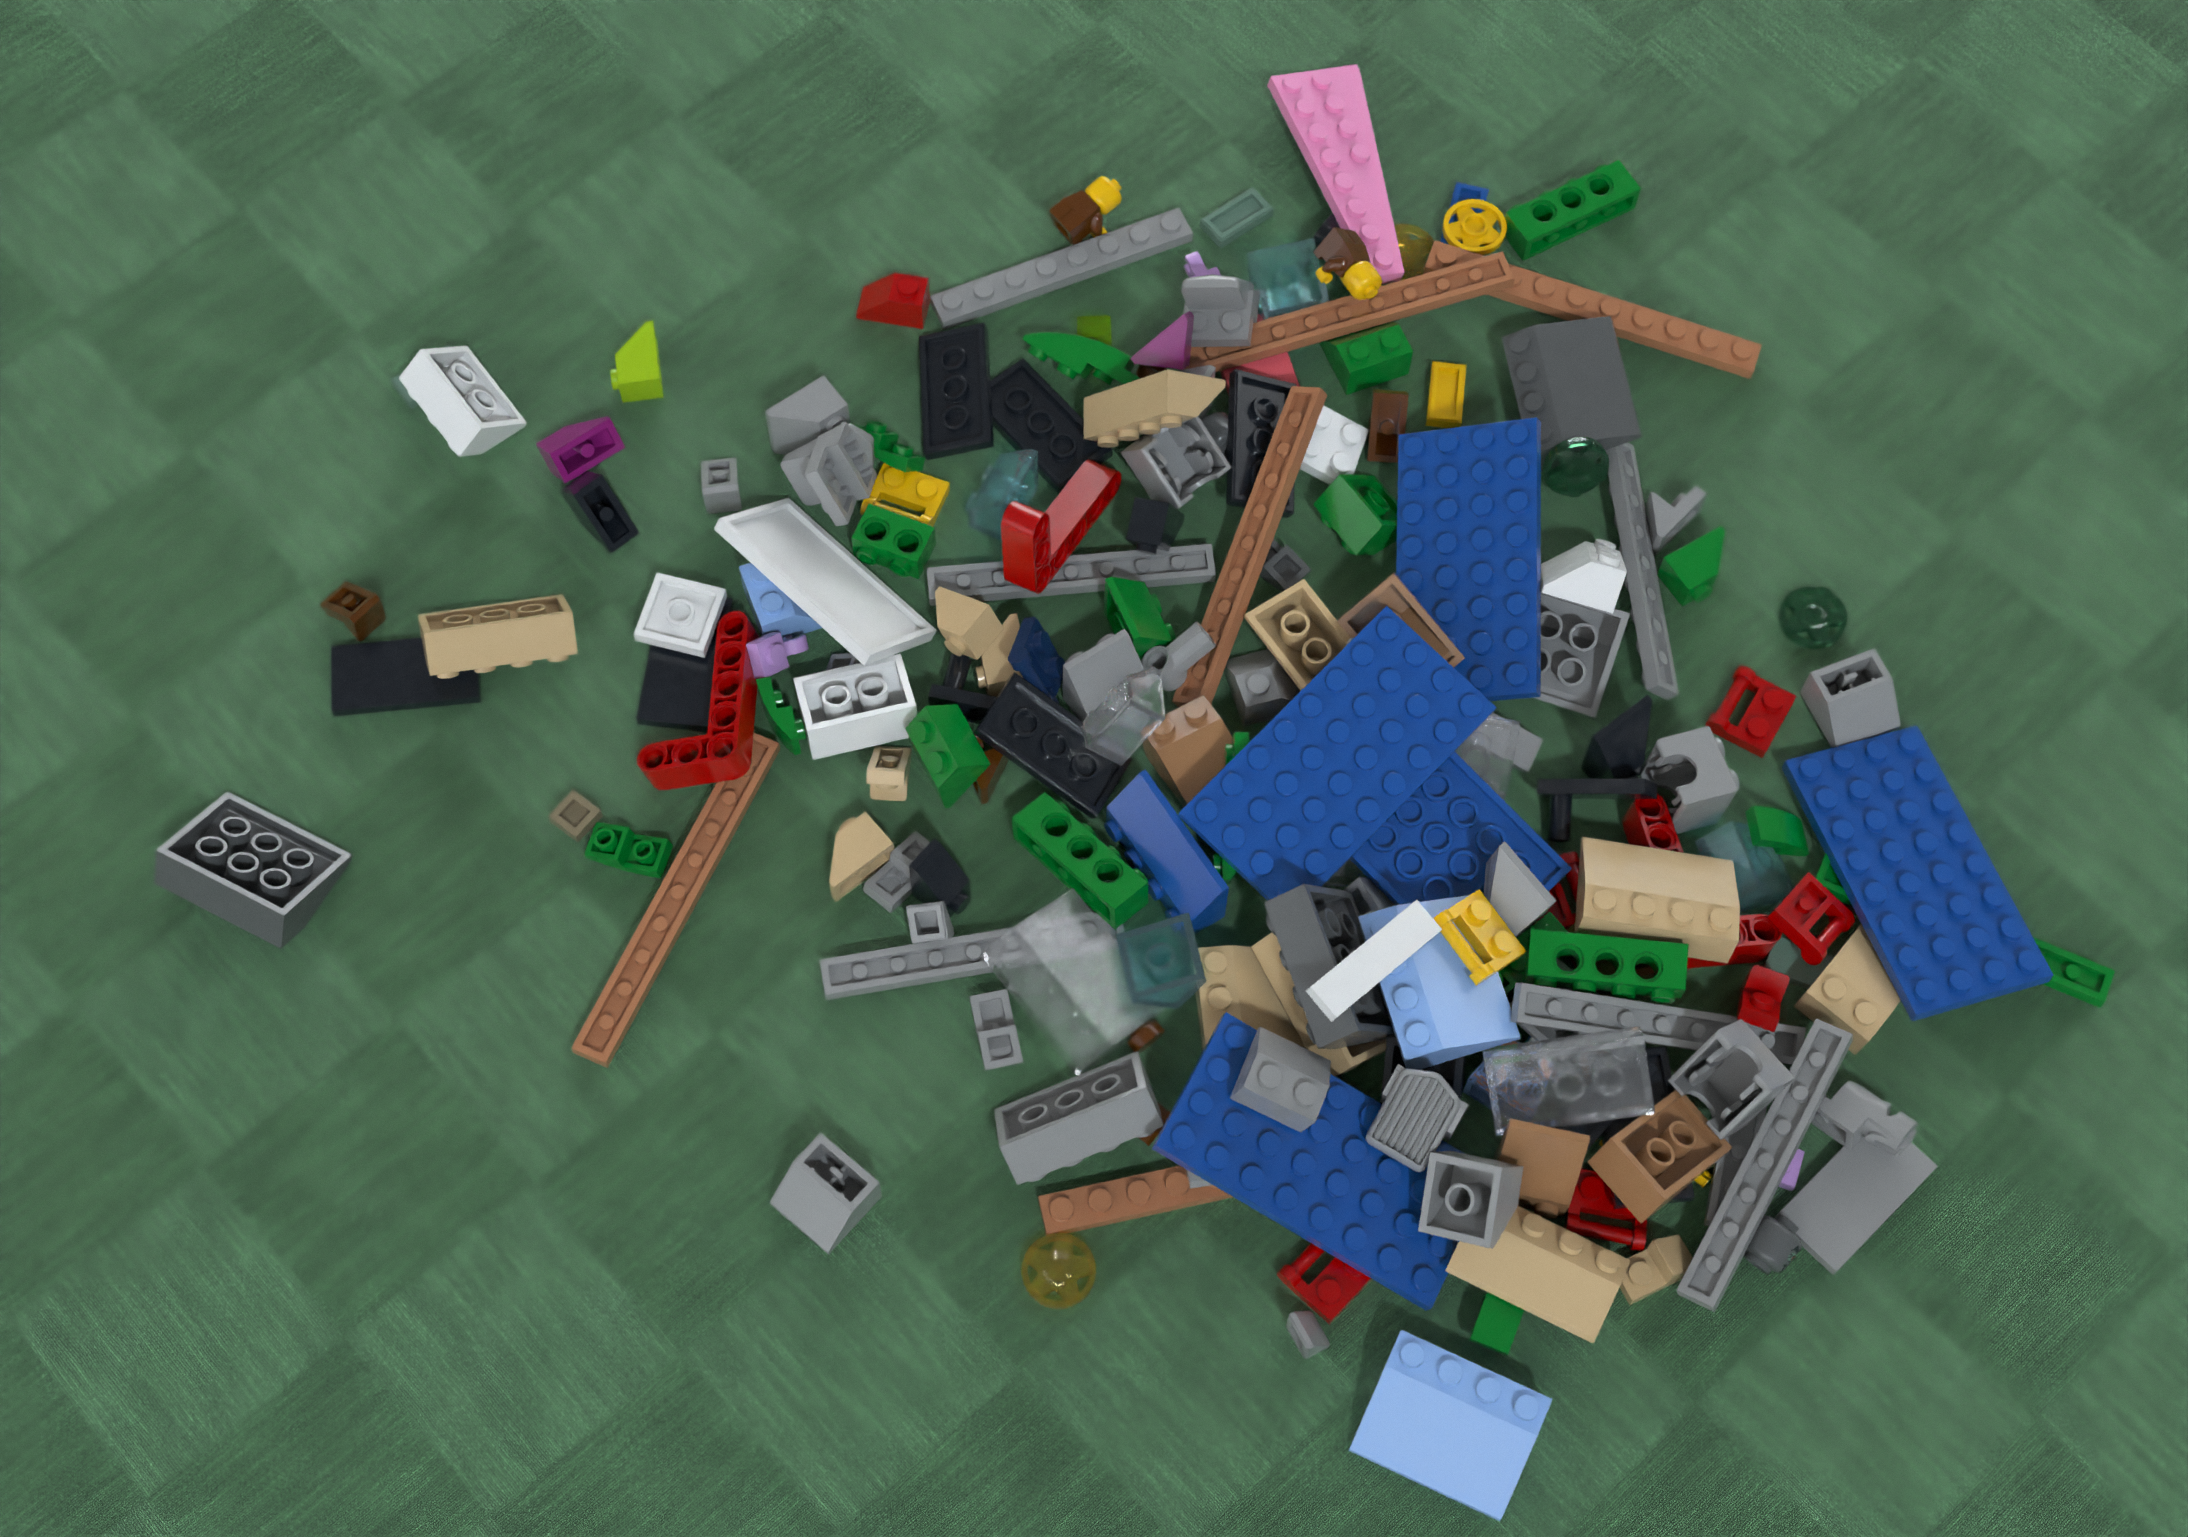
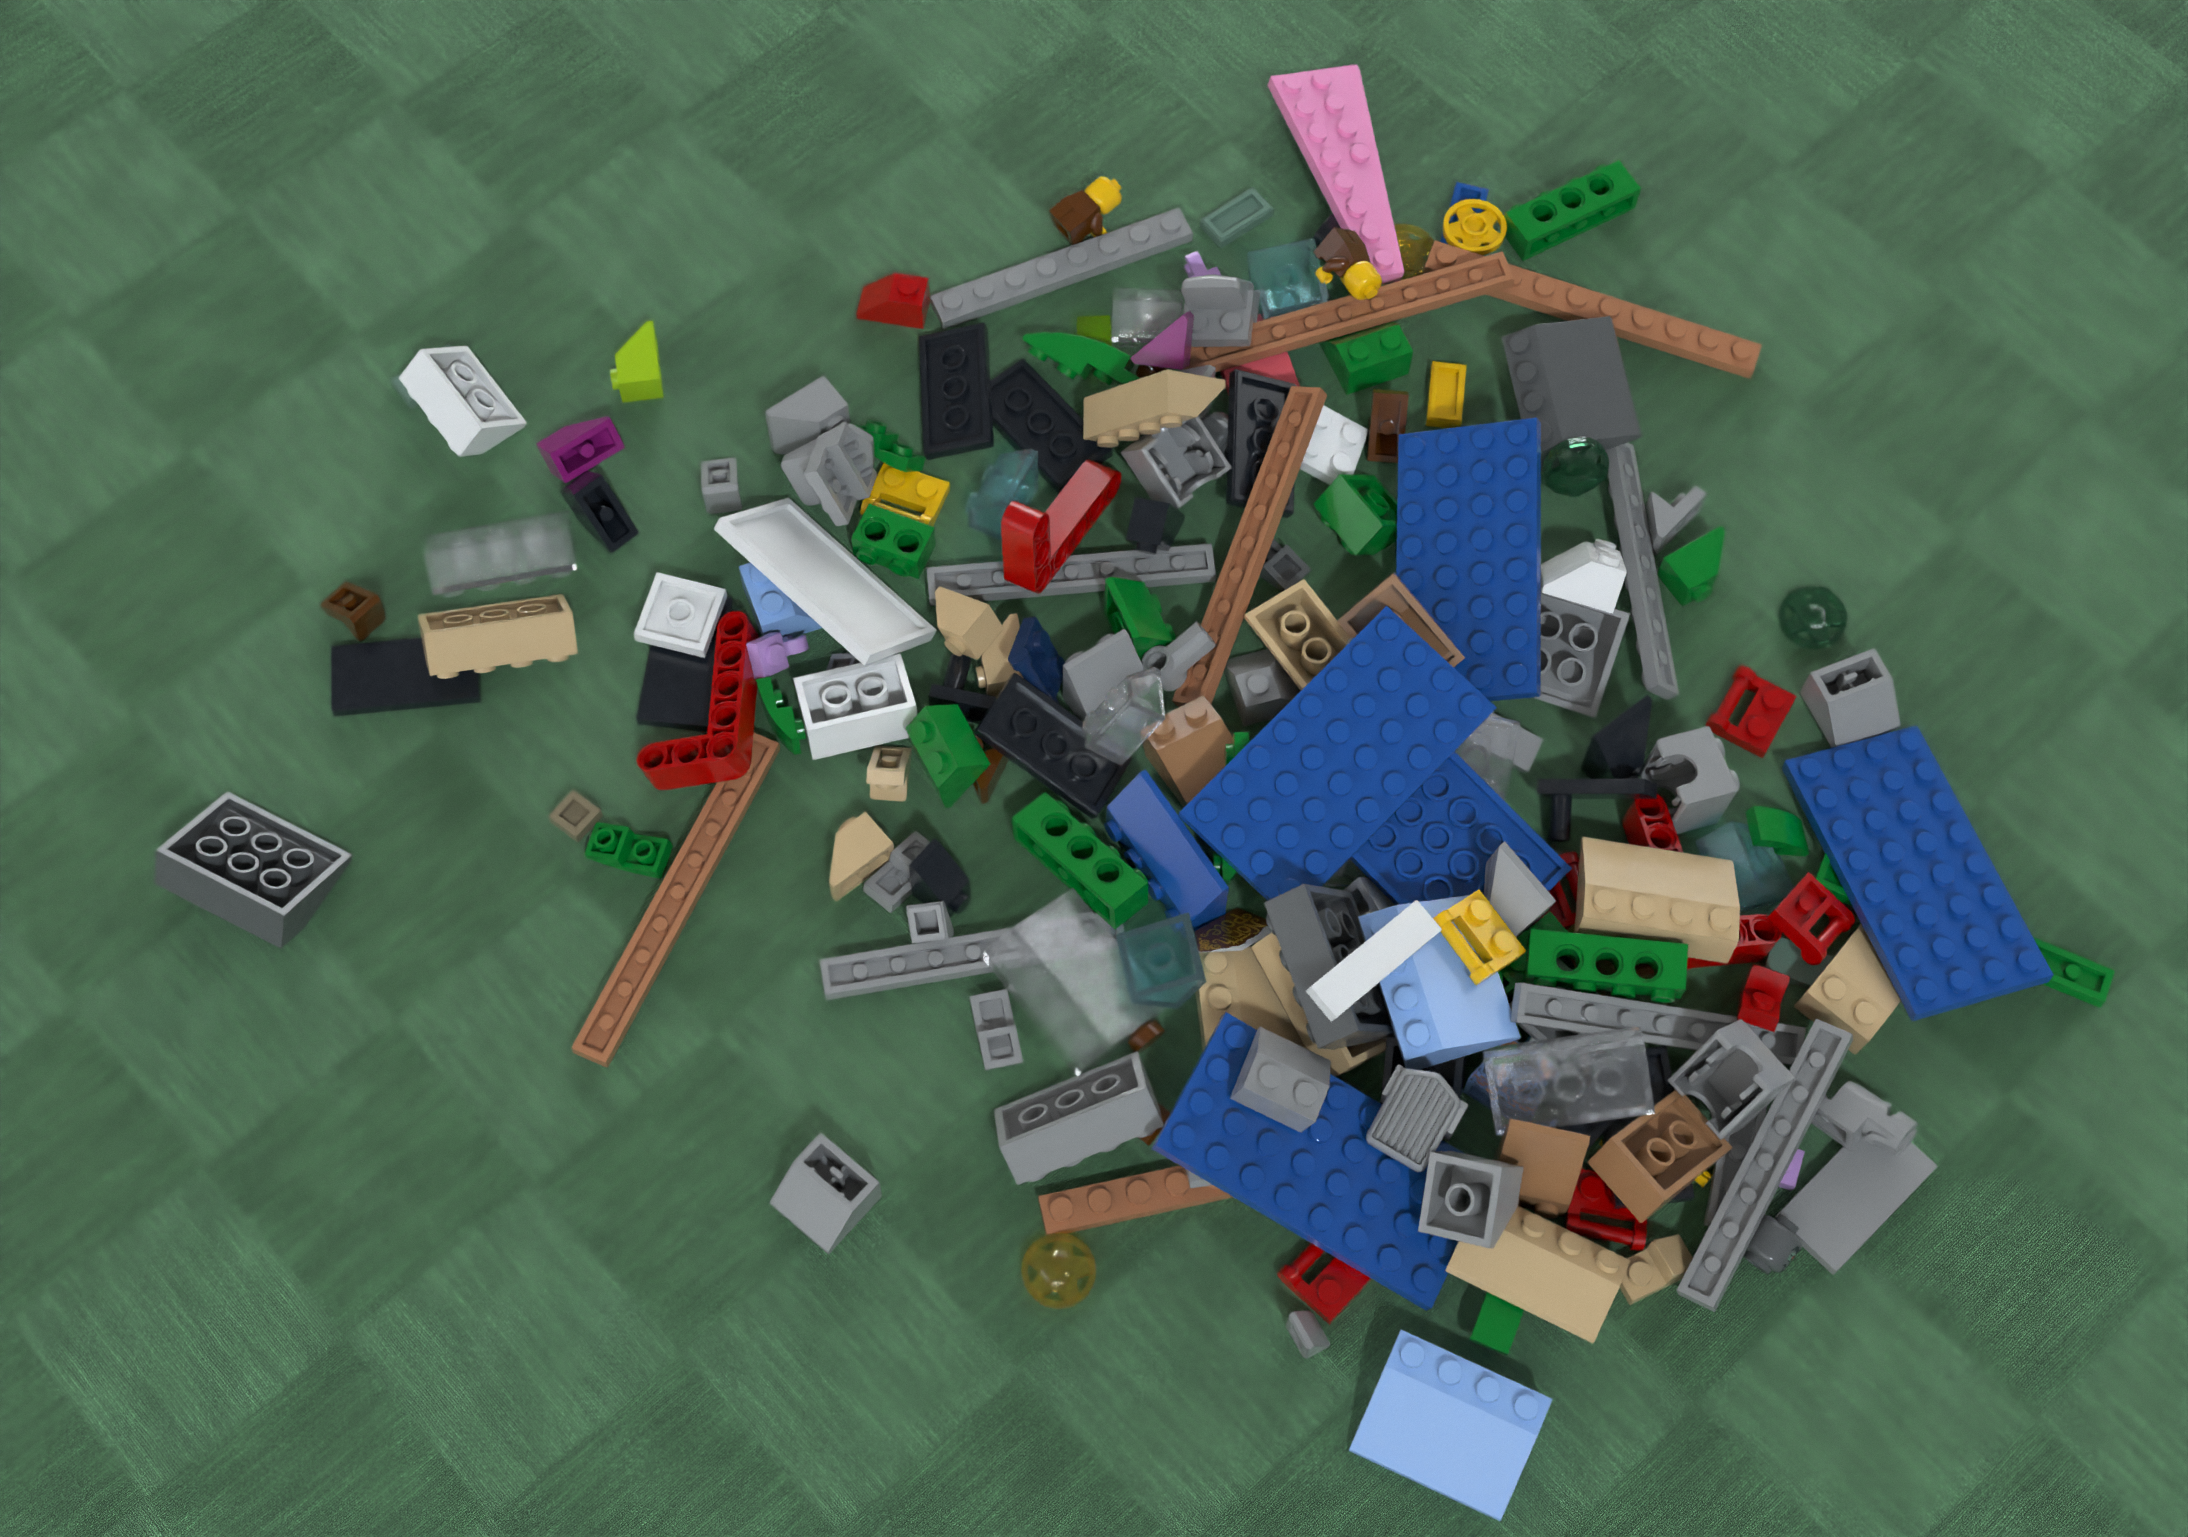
(500, 554): none -> clear slope
(1143, 314): none -> clear slope
(1232, 932): none -> sticker

